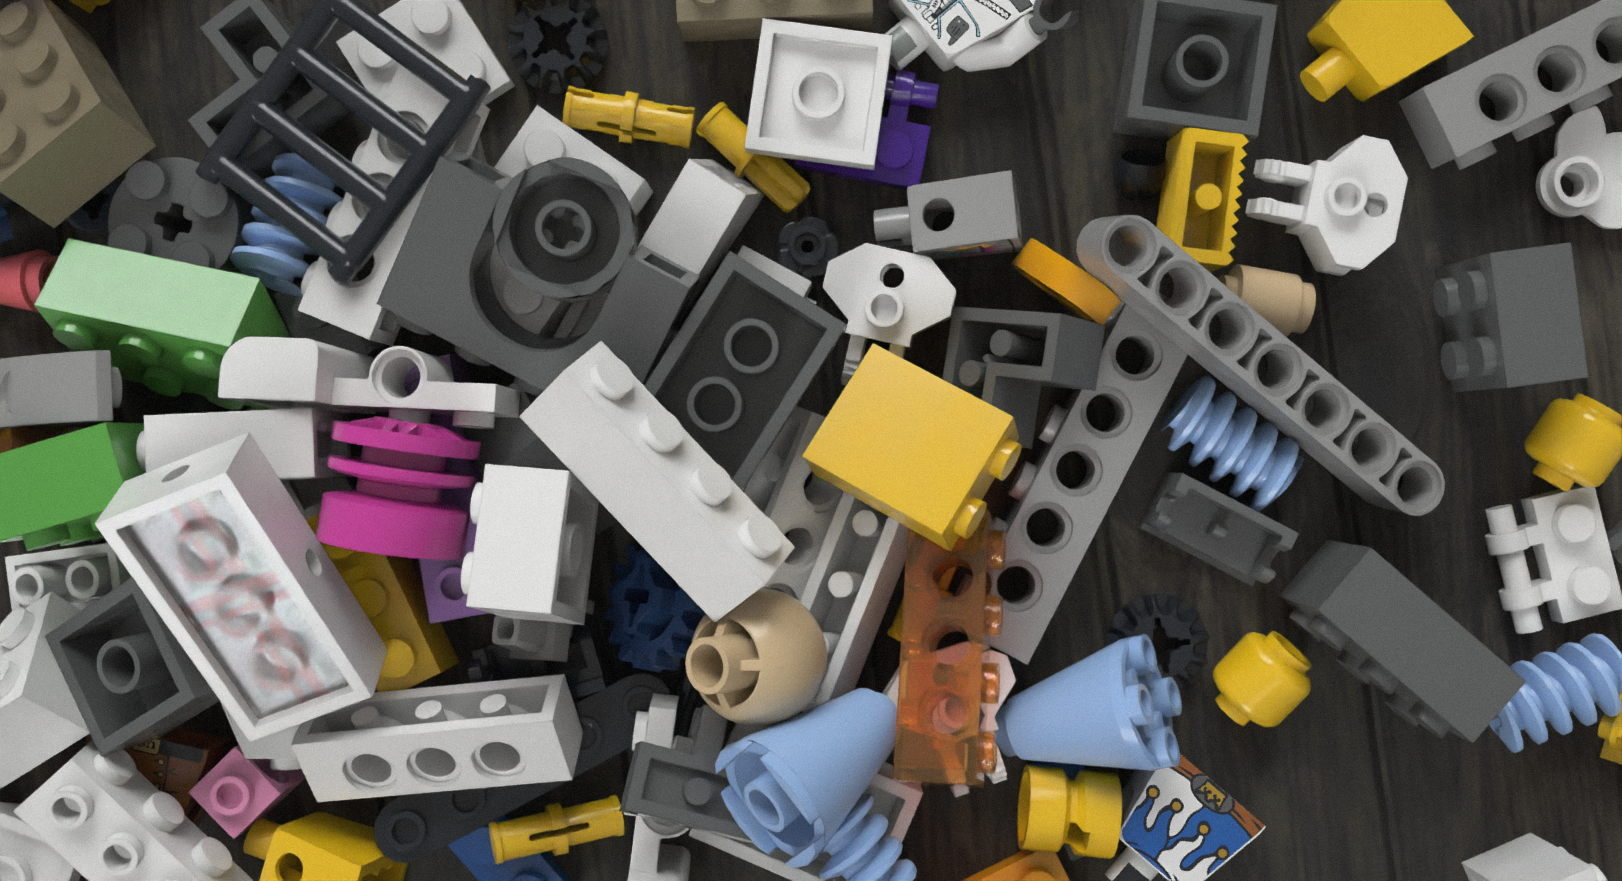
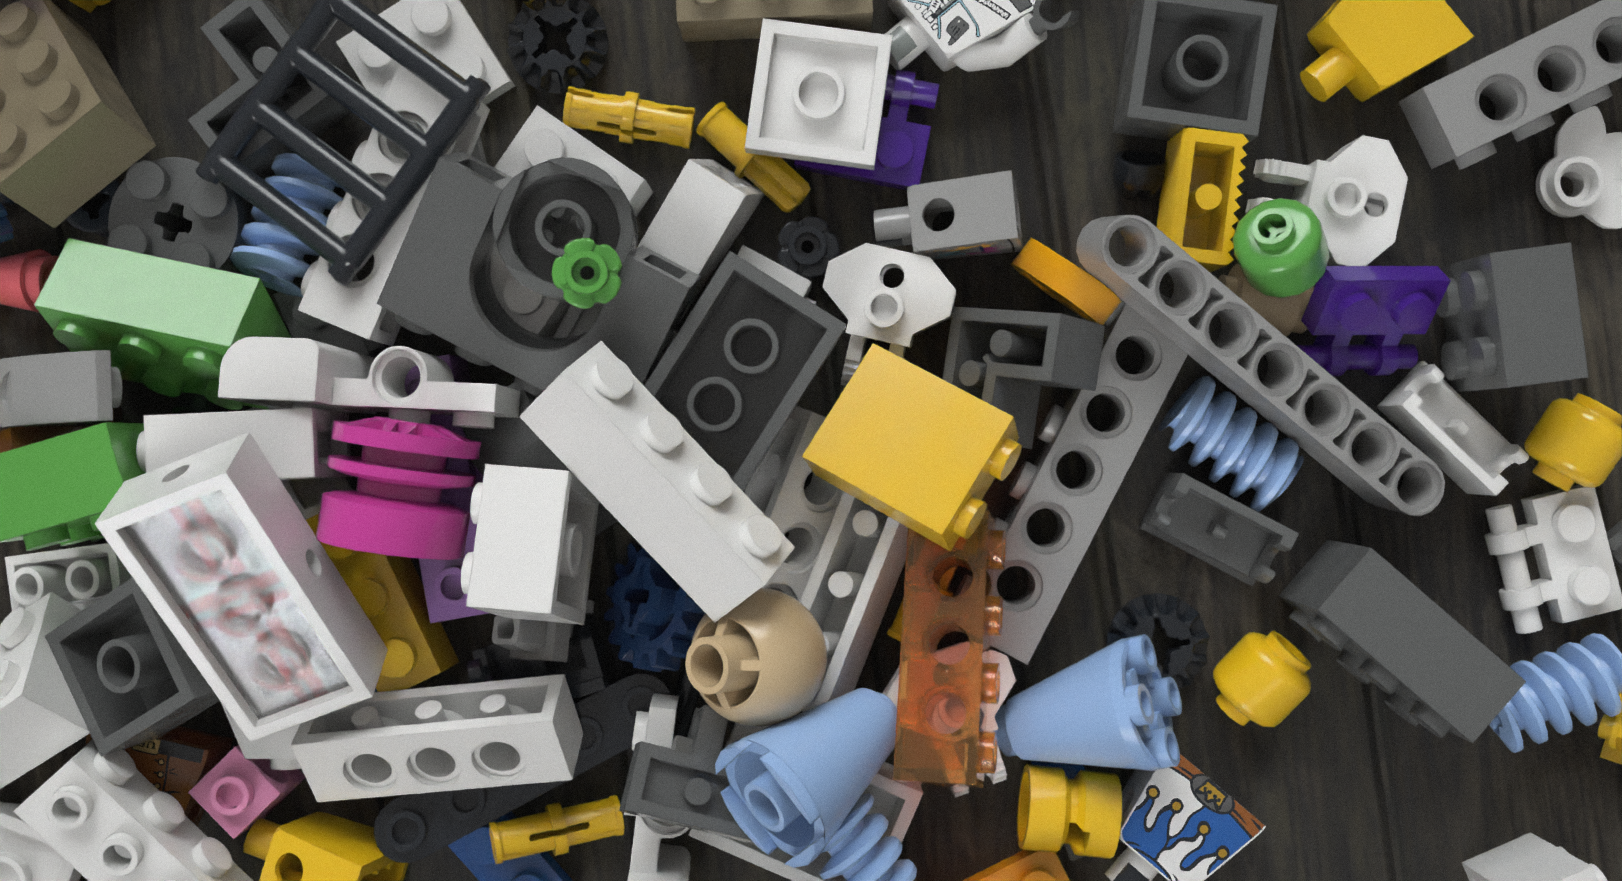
(584, 253): none -> bright green plate
(1281, 247): none -> bright green head
(1373, 303): none -> dark purple plate
(1450, 431): none -> white hinge

